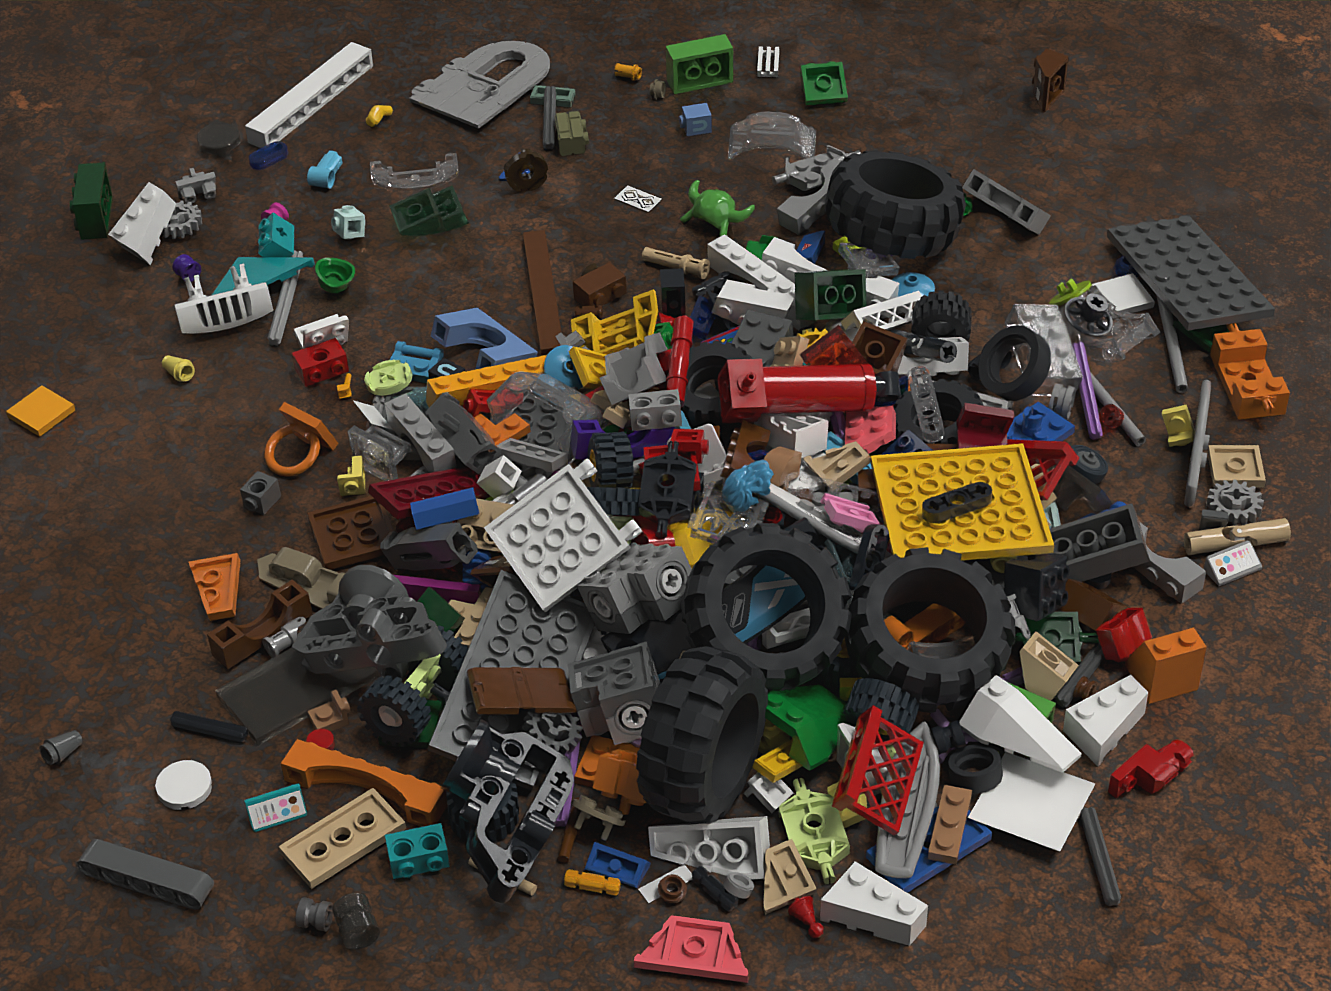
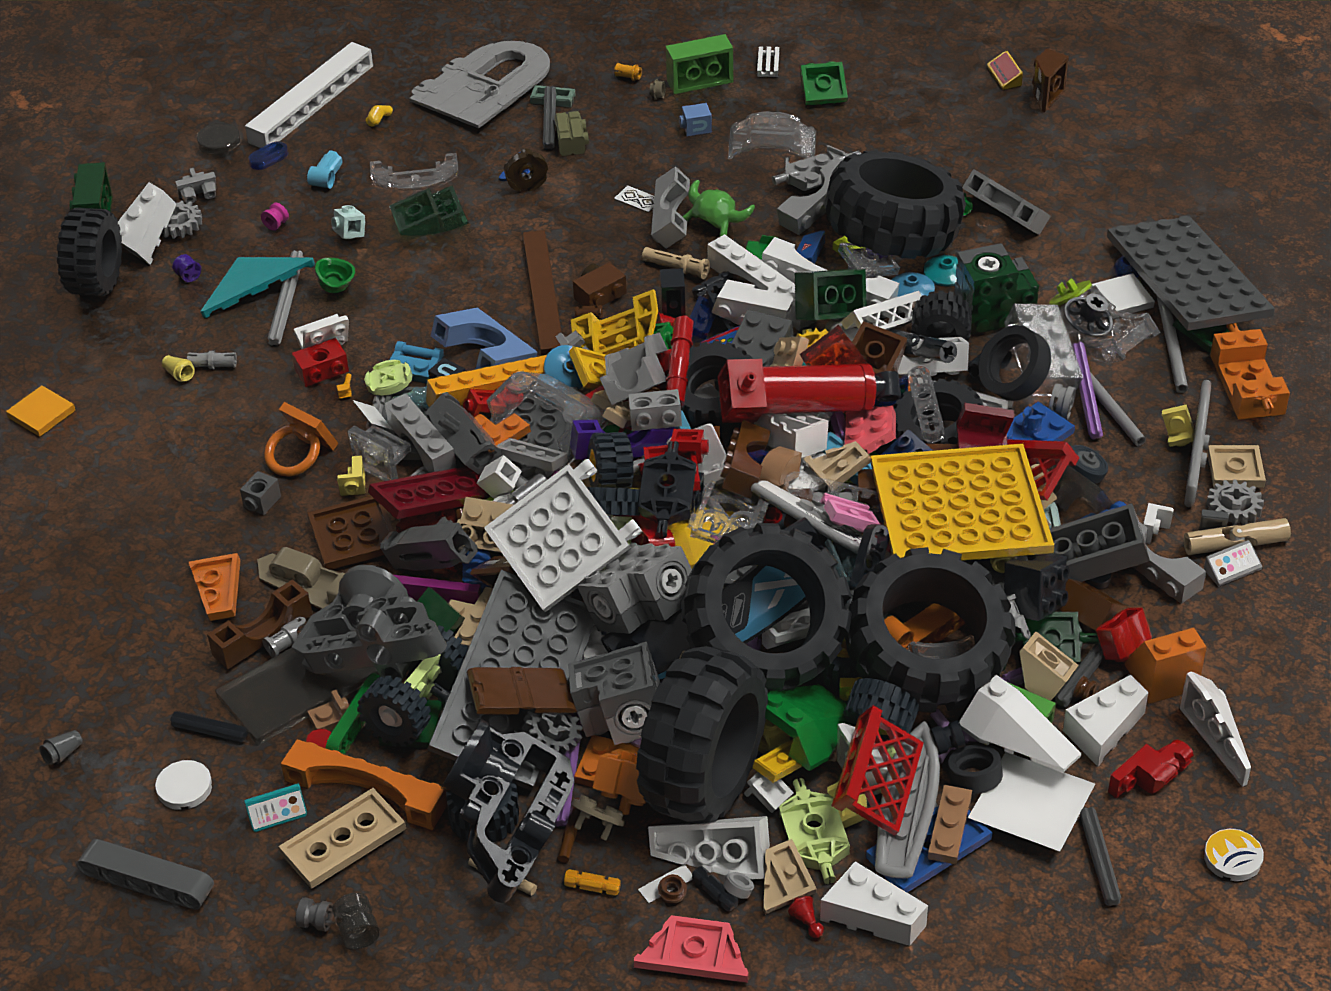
(89, 251): none -> black tyre
(213, 359): none -> light grey pin
(224, 309): white piece -> none
(275, 237): teal brick -> none
(350, 723): none -> green beam
(417, 851): teal brick -> none
(444, 508): blue piece -> none
(617, 864): blue slope -> none
(667, 223): none -> light grey arch
(743, 482): dark azure hair -> none
(940, 507): black beam -> none
(942, 270): none -> teal dish
(993, 285): none -> dark green piece
(1005, 71): none -> slope
(1117, 418): clear red bush -> none
(1157, 517): none -> white bracket
(1211, 716): none -> white wedge
(1233, 854): none -> tile

